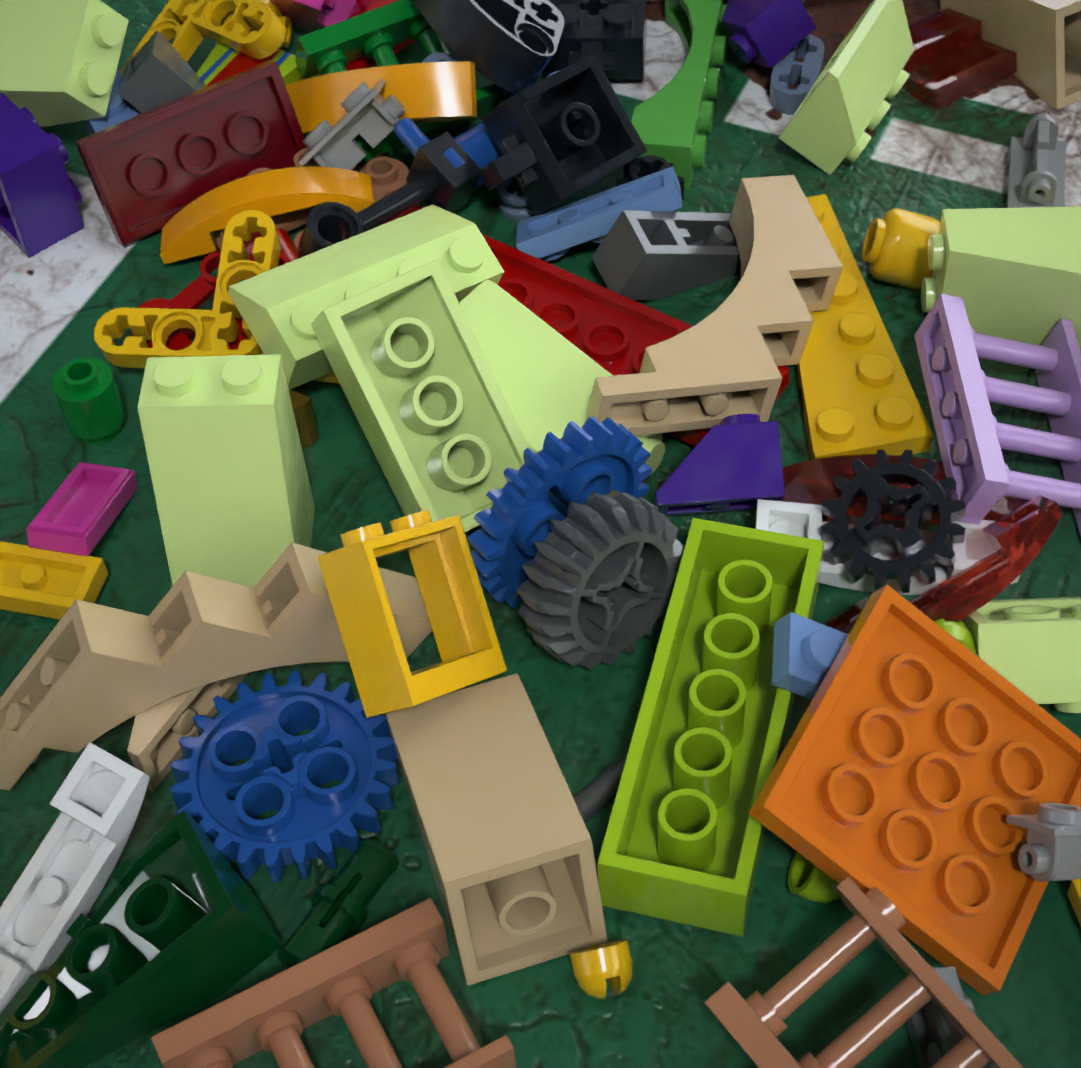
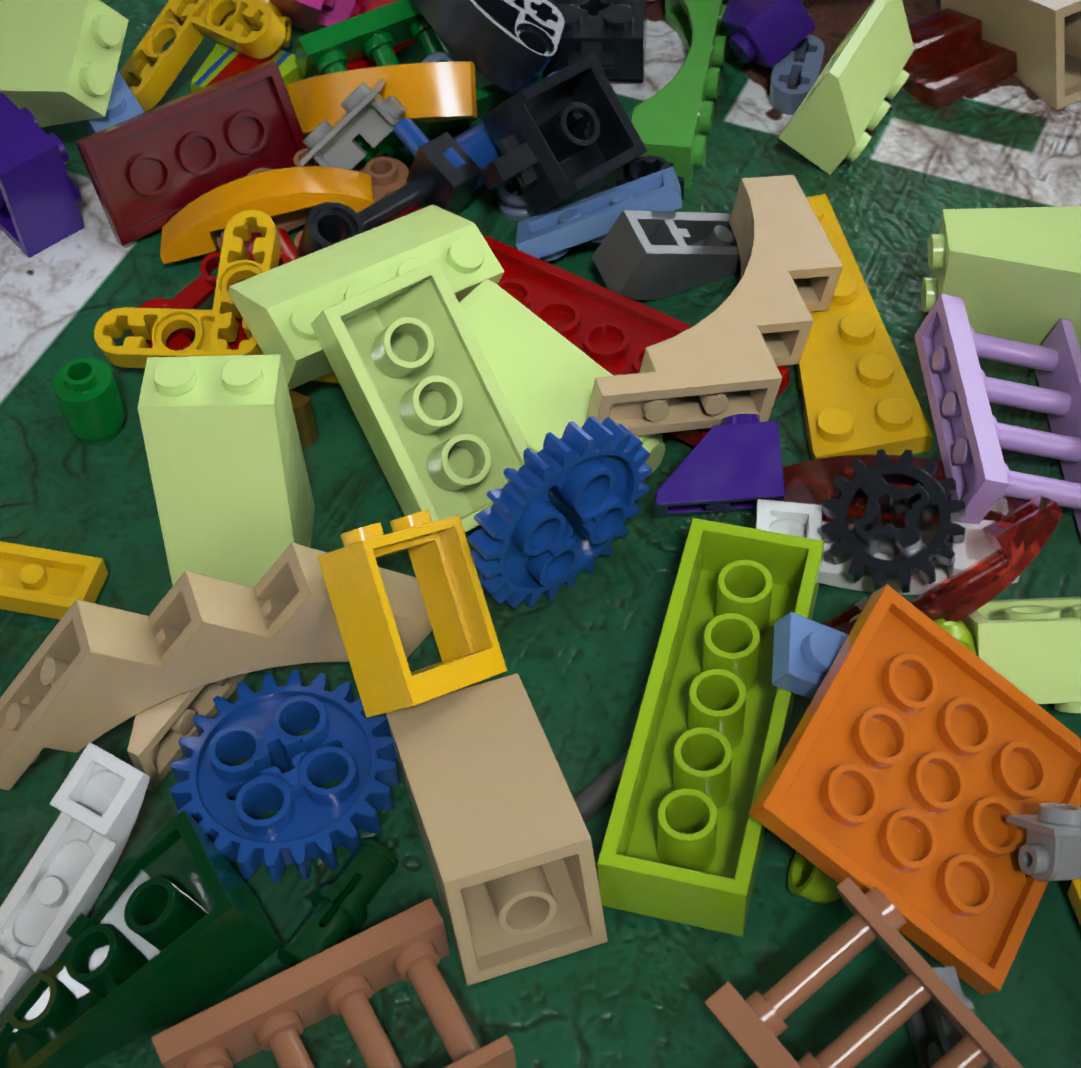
(82, 509): dark pink tile -> none
(157, 75): dark grey slope -> none
(600, 579): dark grey gear -> none
(603, 962): yellow hinge -> none
(899, 247): yellow head -> none
(1037, 166): light grey hinge -> none

